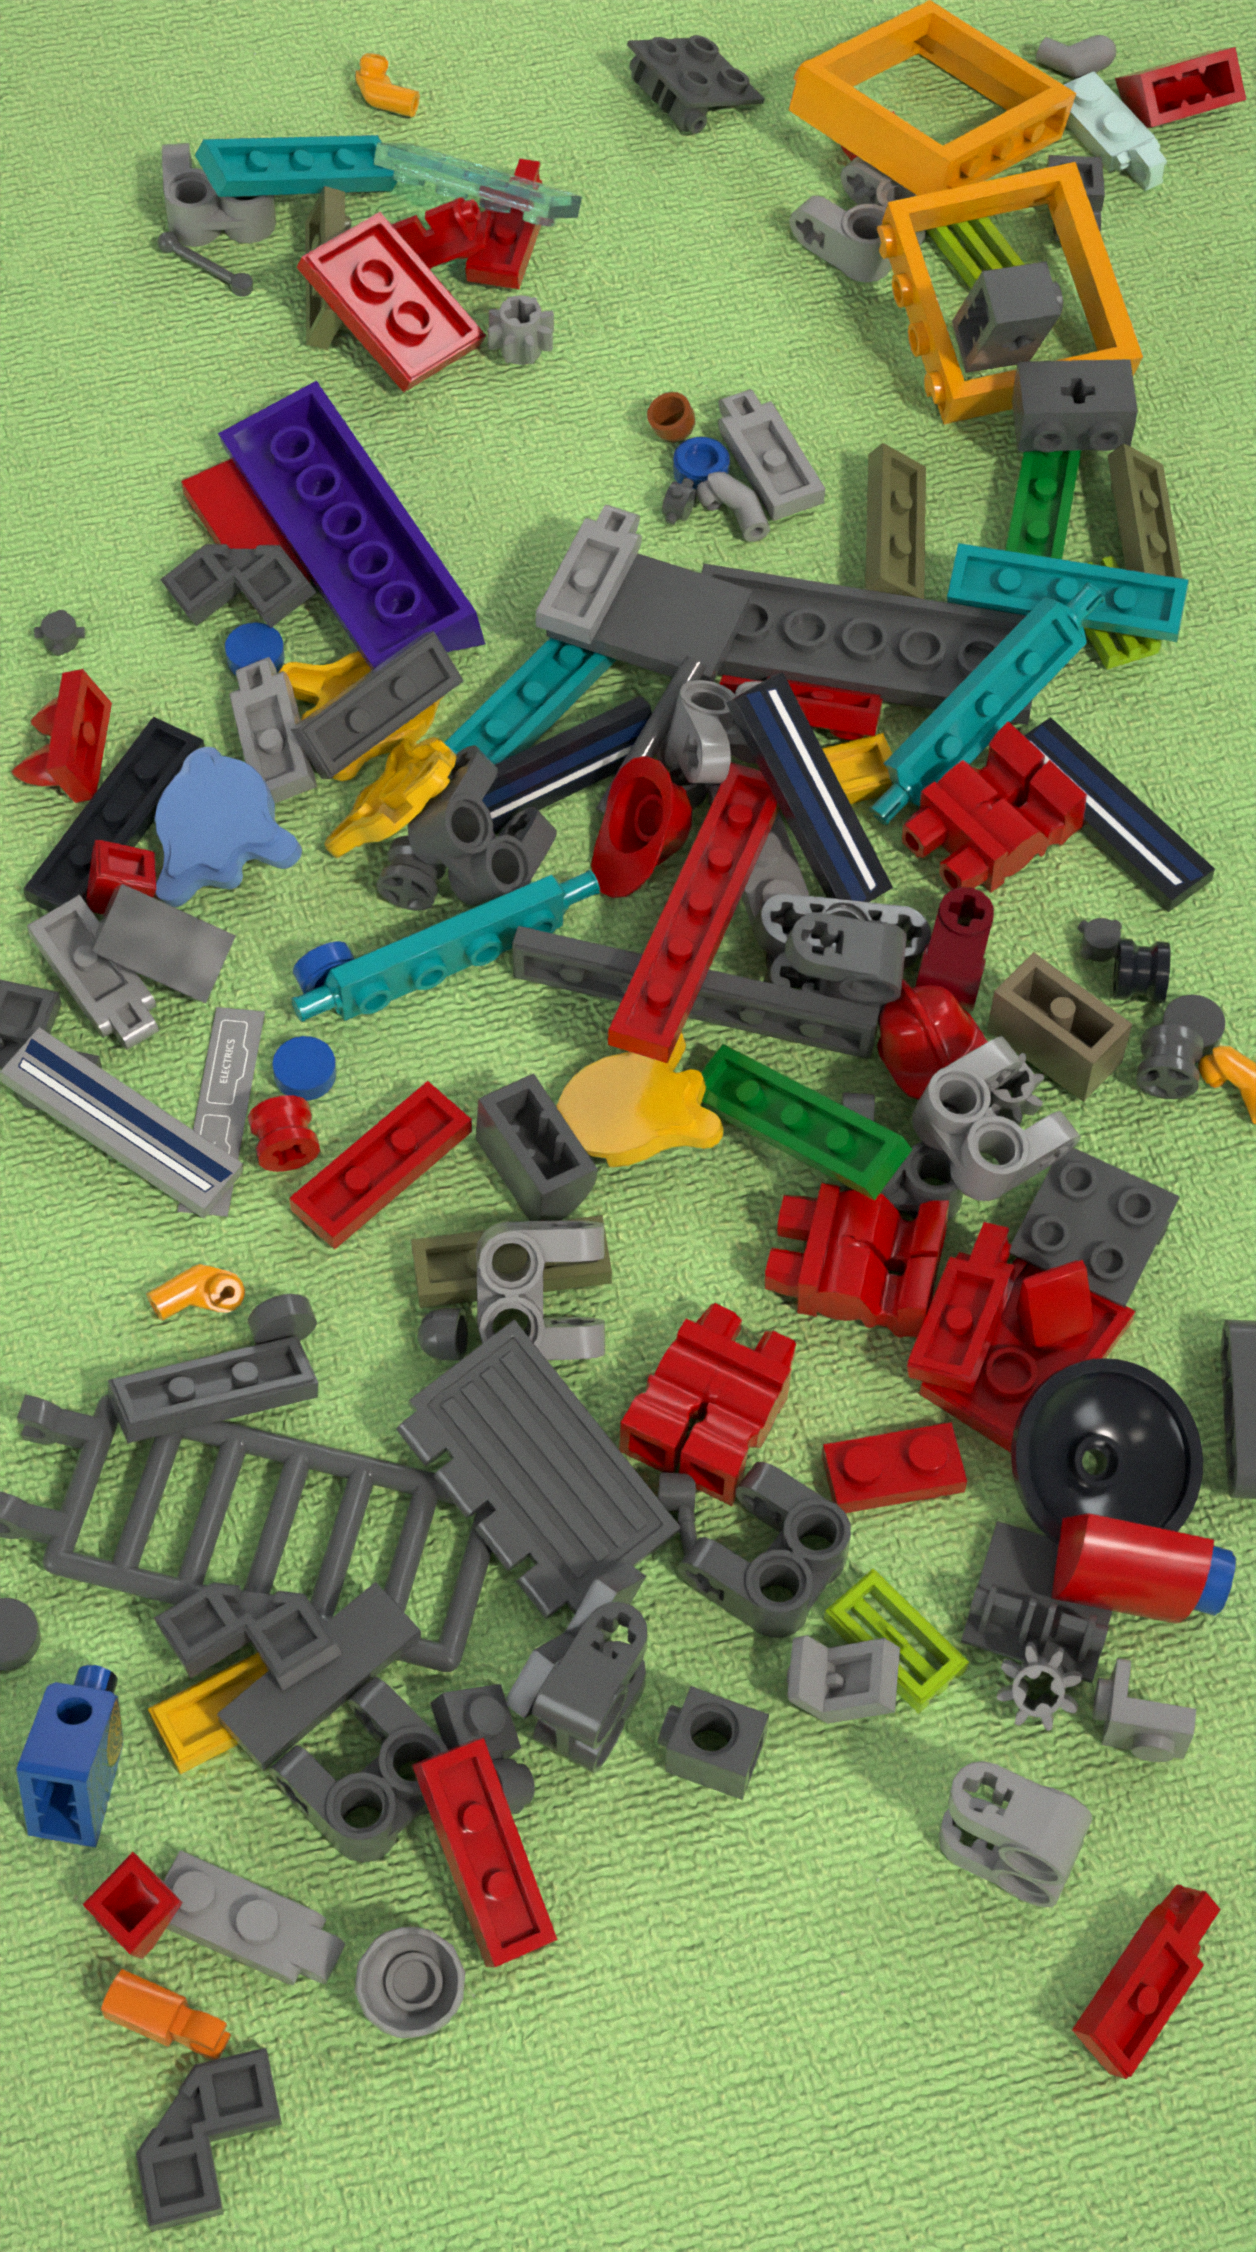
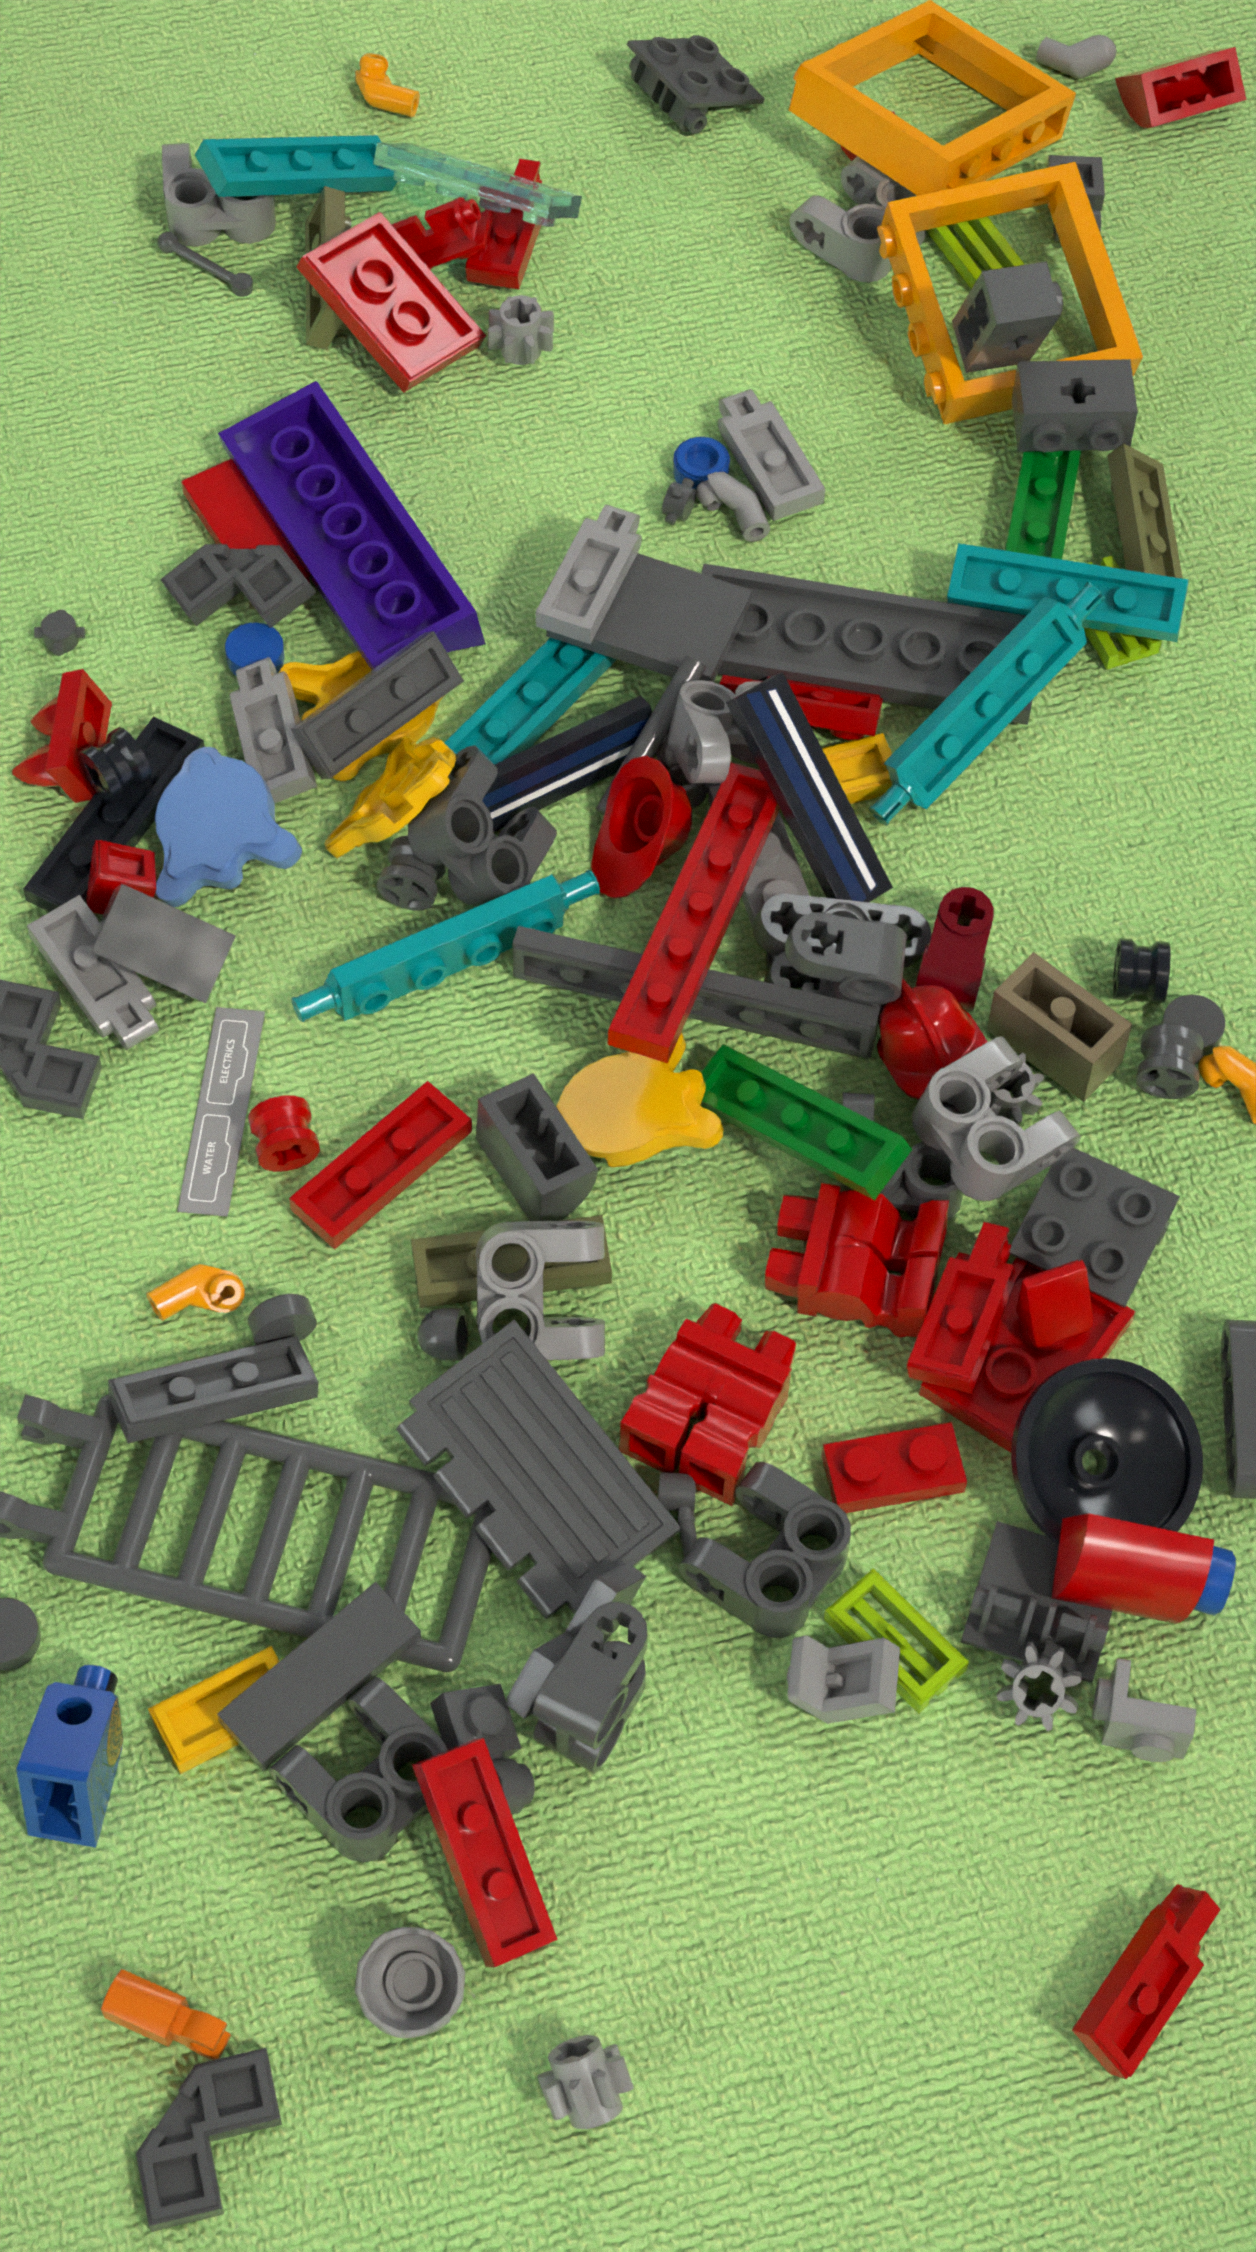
(114, 765): none -> black wheel
(121, 1122): light grey tile -> none
(134, 1906): red slope -> none
(225, 1618): dark grey tile -> none
(250, 1923): light grey hinge -> none
(304, 1067): blue tile -> none
(316, 964): blue tile -> none
(585, 2082): none -> light grey gear
(671, 417): dark orange hinge -> none
(721, 1770): dark grey brick -> none
(895, 523): olive plate -> none
(996, 814): red hips -> none
(1032, 1838): light grey piece -> none
(1099, 939): dark grey piece -> none
(1114, 132): light aqua hinge -> none
(1124, 824): black tile -> none

